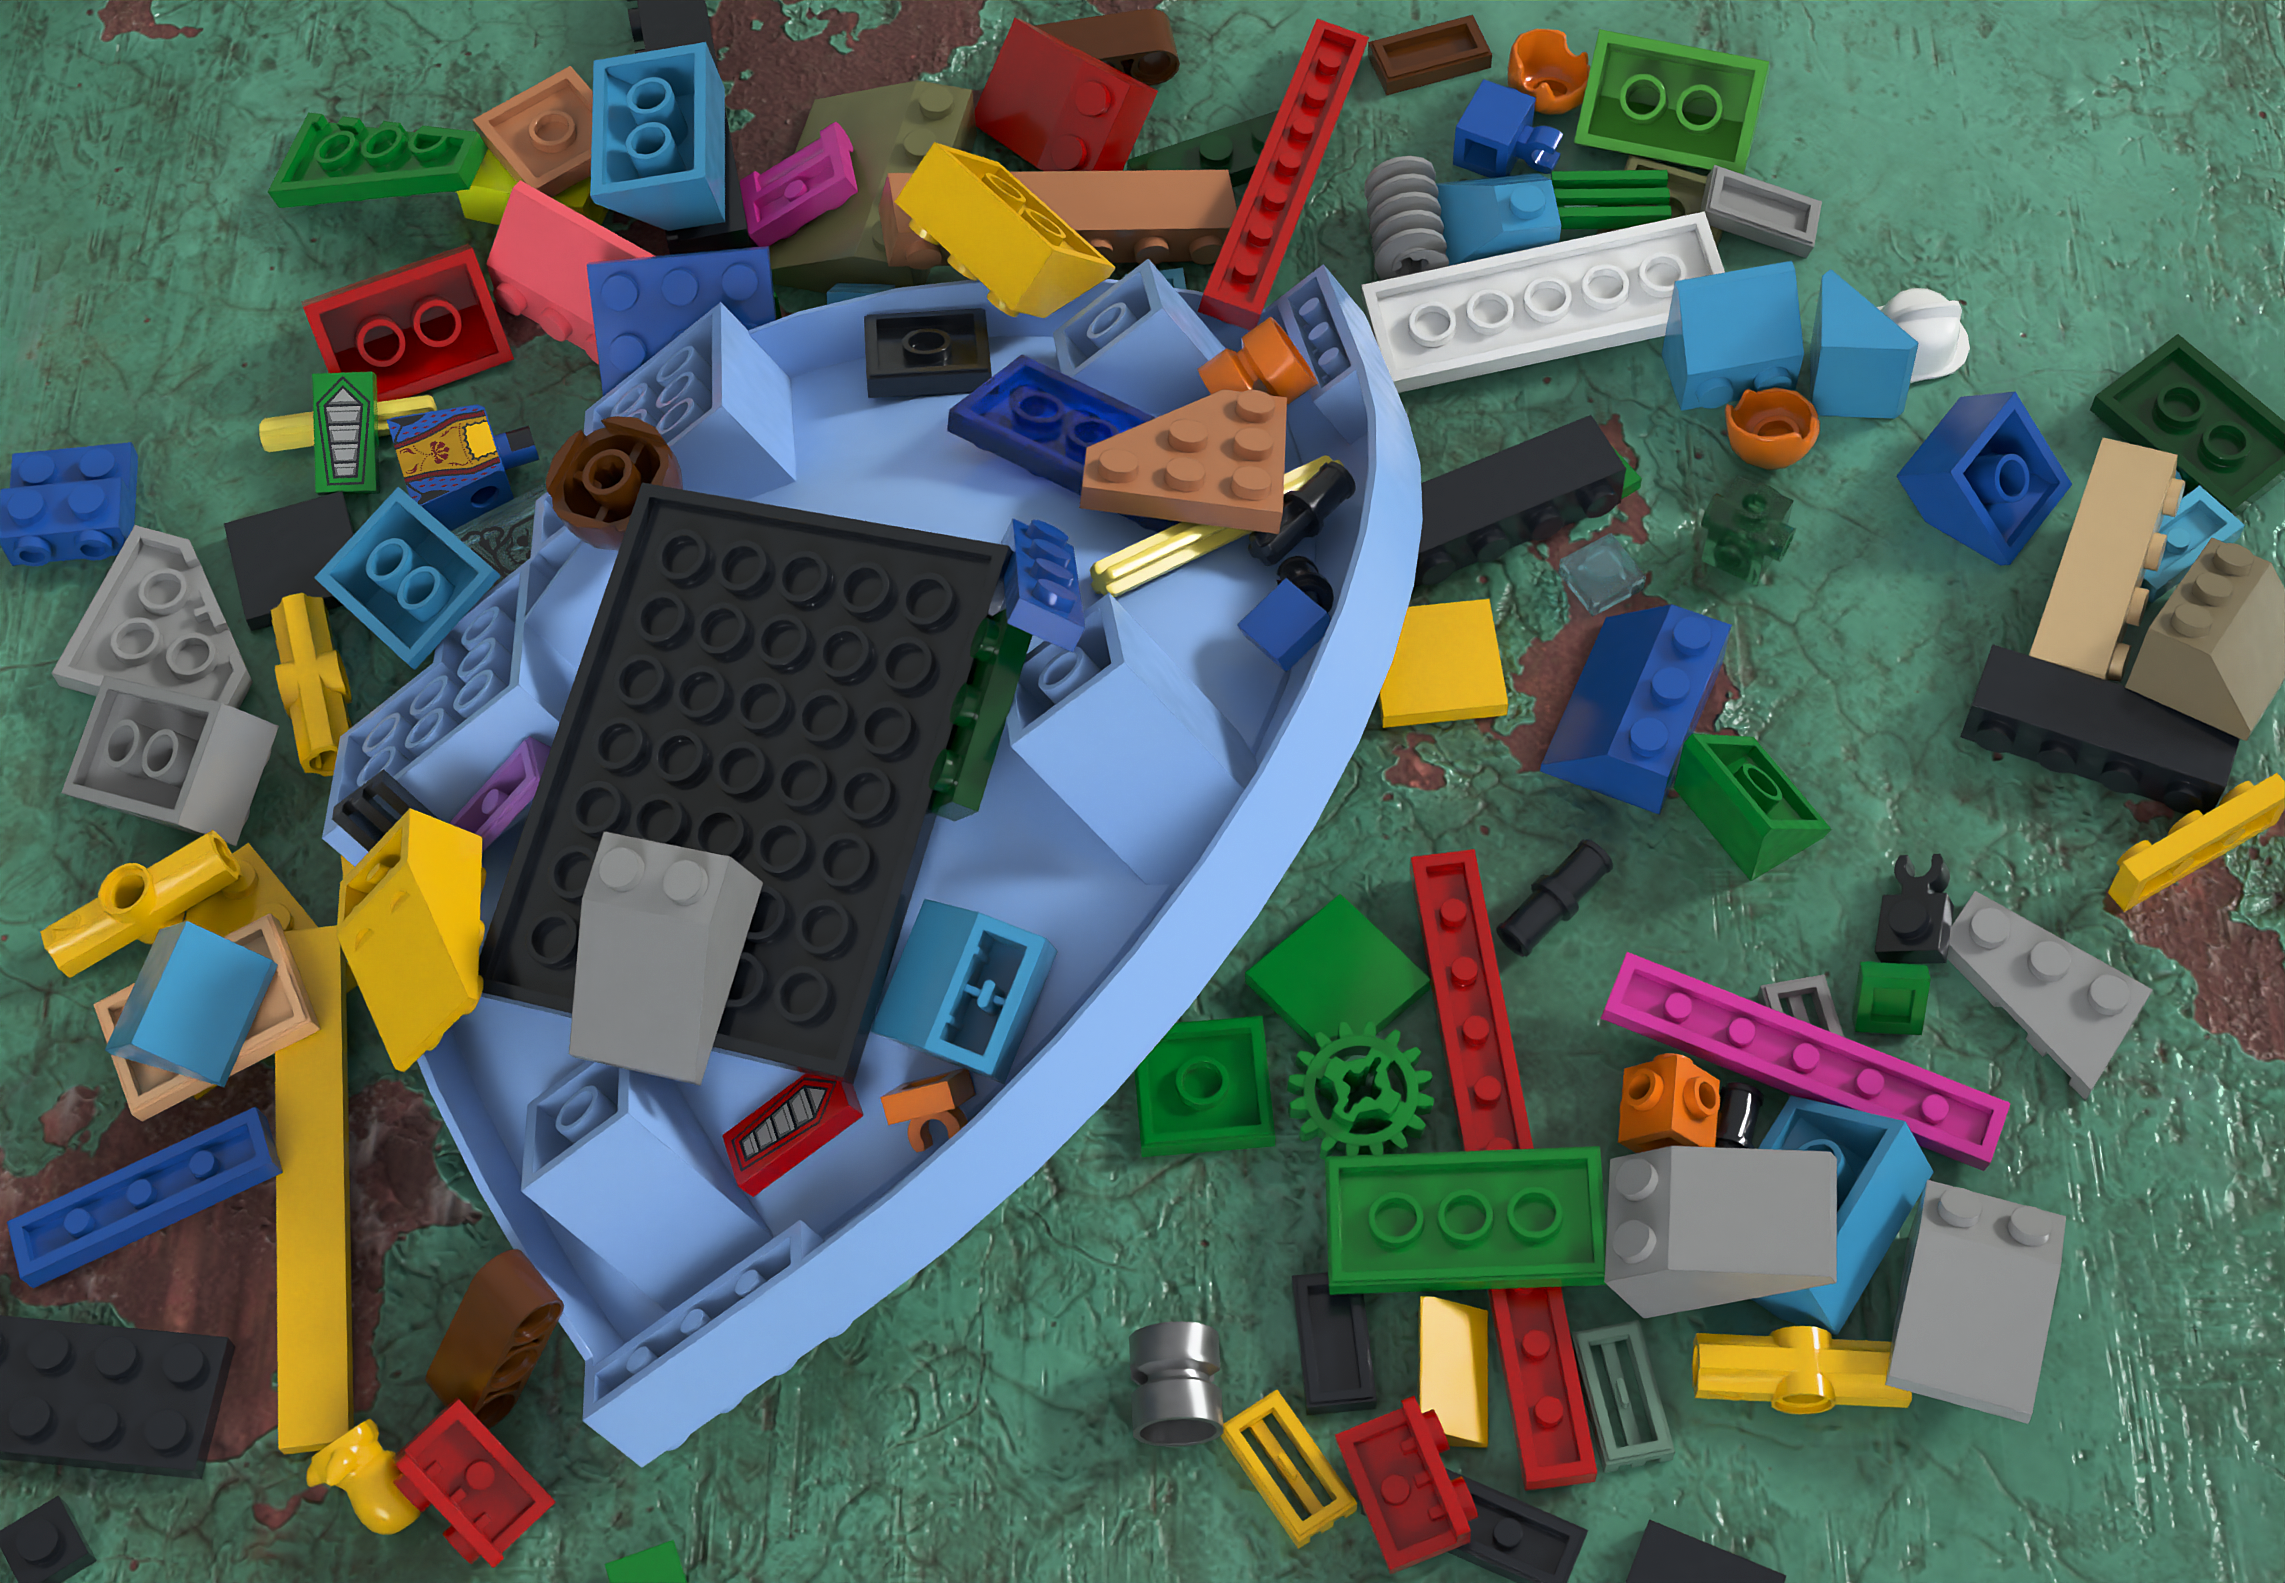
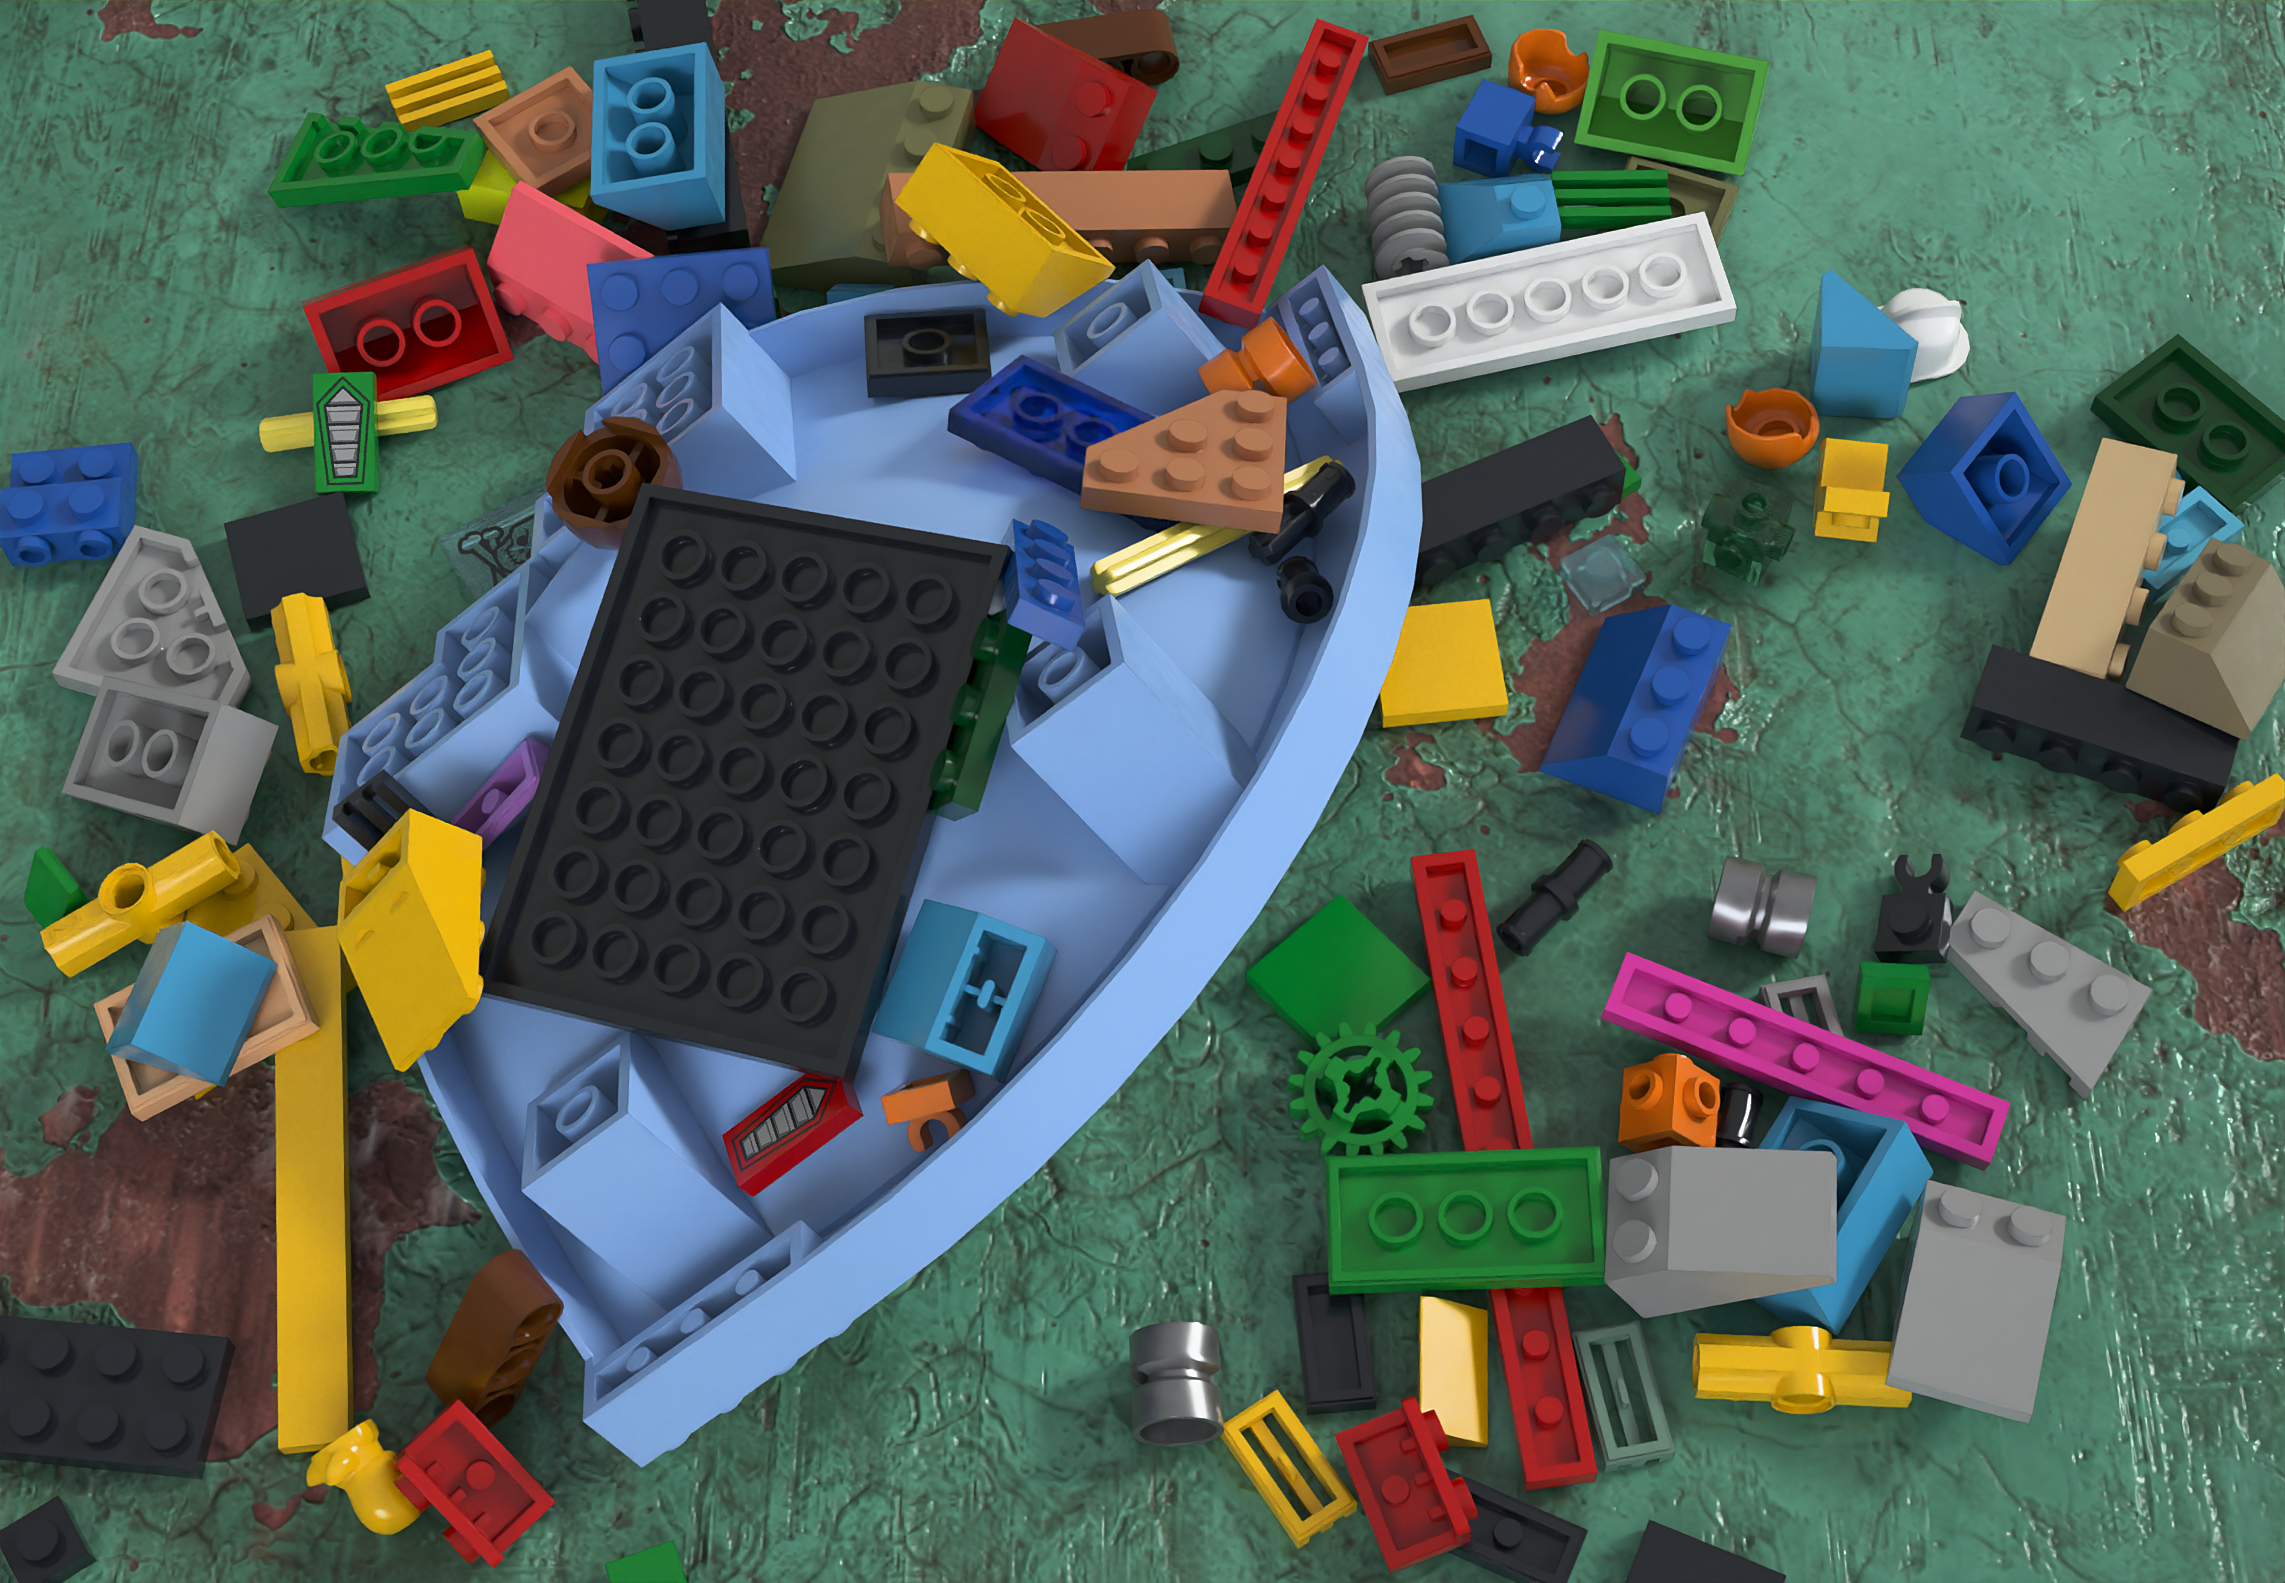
(51, 889): none -> green slope
(144, 1197): blue plate -> none
(407, 577): dark azure slope -> none
(445, 86): none -> yellow tile
(457, 463): torso -> none
(657, 955): light grey slope -> none
(799, 187): dark pink plate -> none
(1206, 1089): green tile -> none
(1285, 624): blue tile -> none
(1733, 335): dark azure slope -> none
(1746, 801): green slope -> none
(1761, 211): light grey tile -> none
(1762, 906): none -> flat silver wheel
(1850, 489): none -> yellow brick

